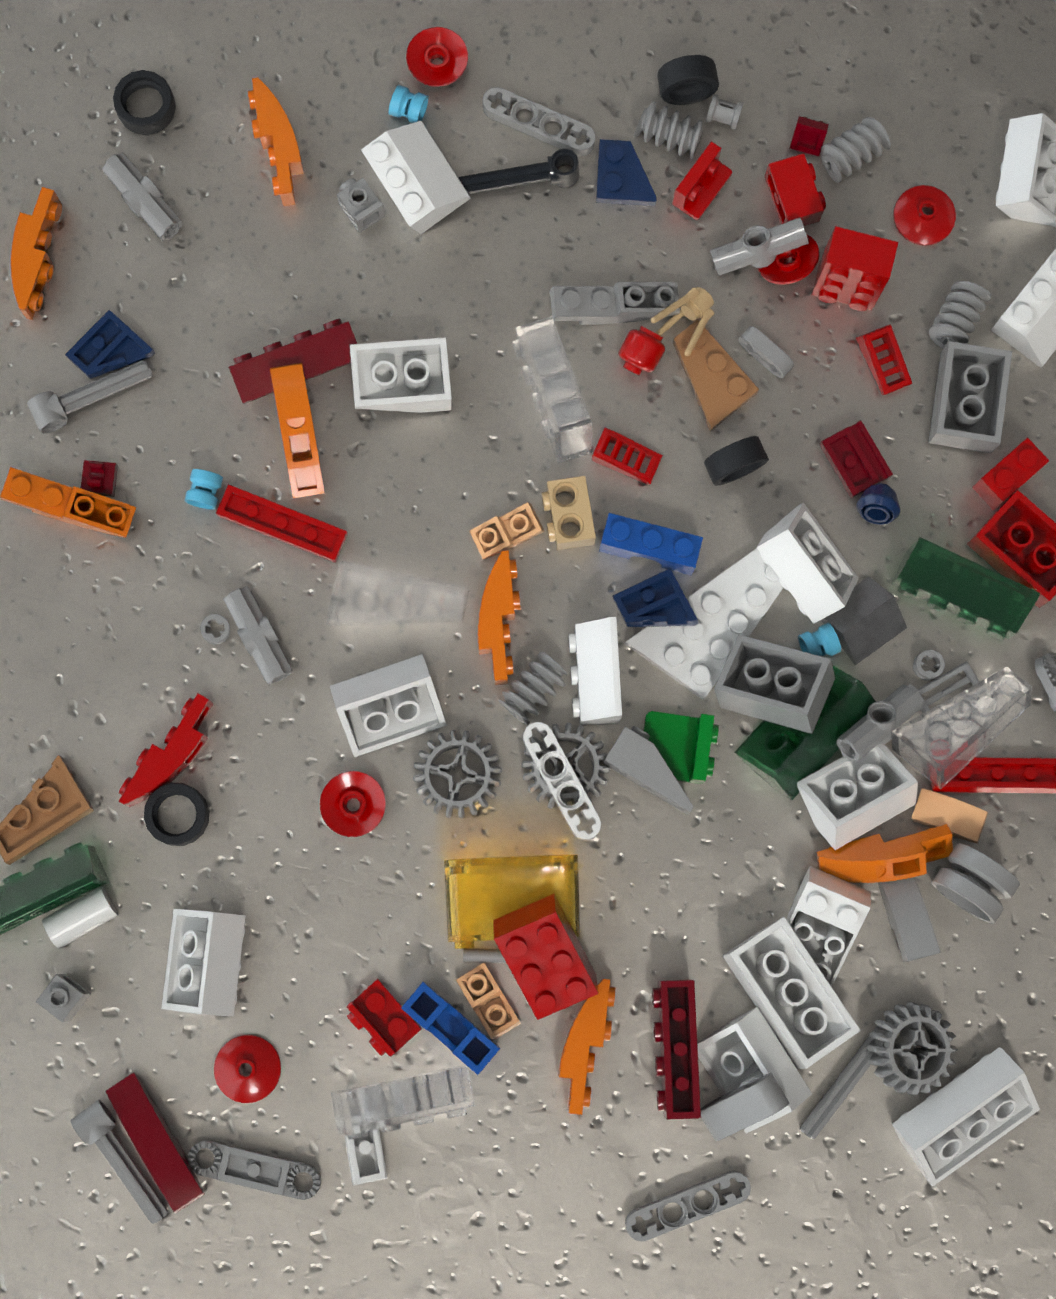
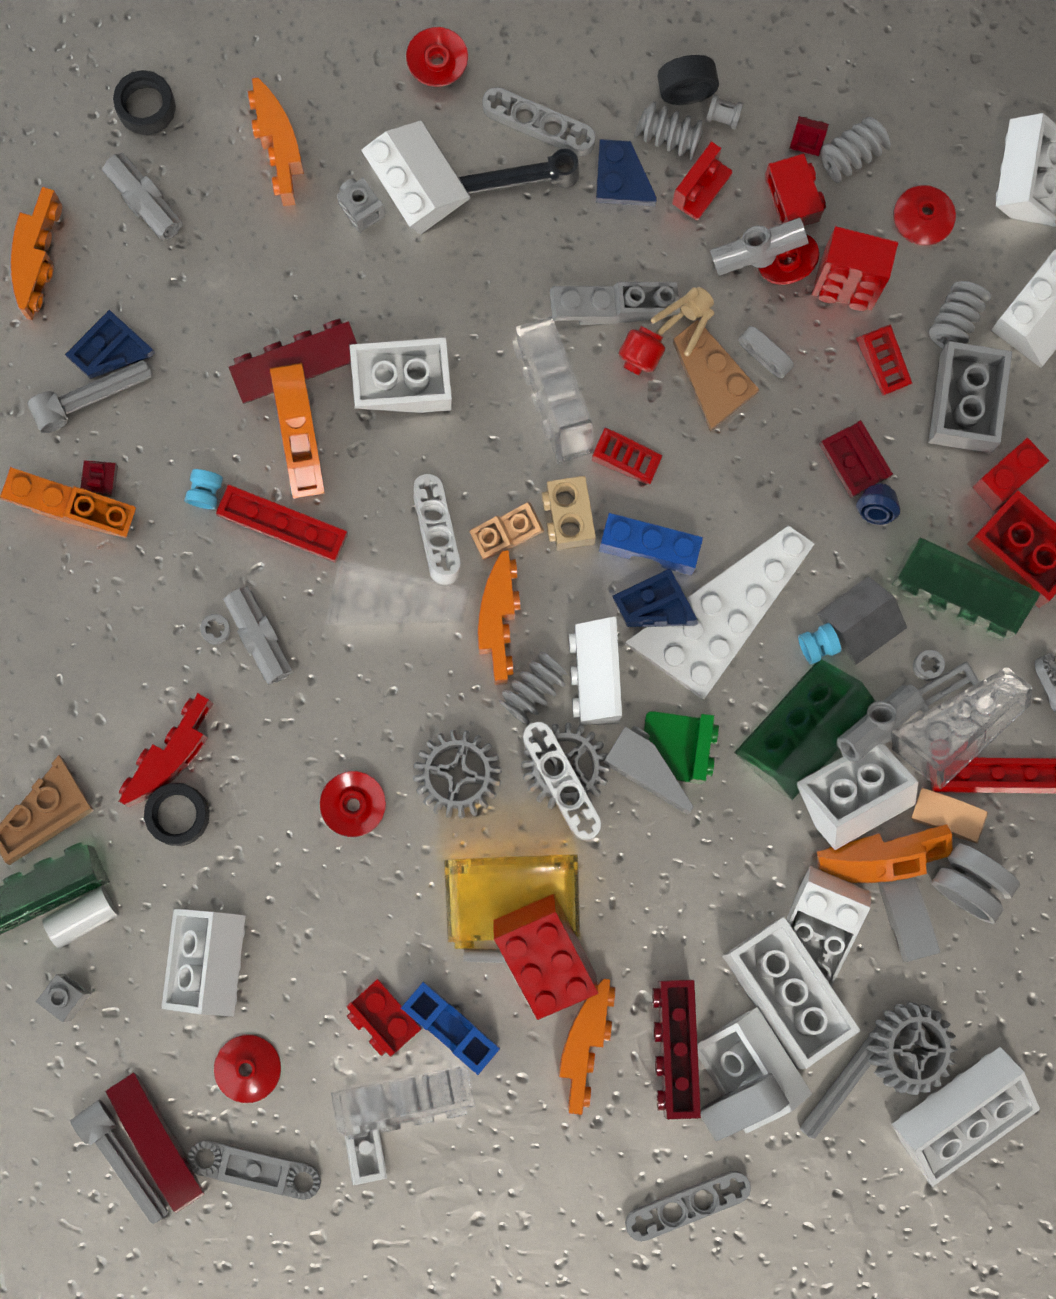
(388, 705): white slope -> none
(408, 104): medium azure wheel -> none
(438, 528): none -> white beam
(488, 1001): light nougat slope -> none
(736, 460): black tyre -> none
(775, 683): light grey brick -> none
(808, 564): white slope -> none

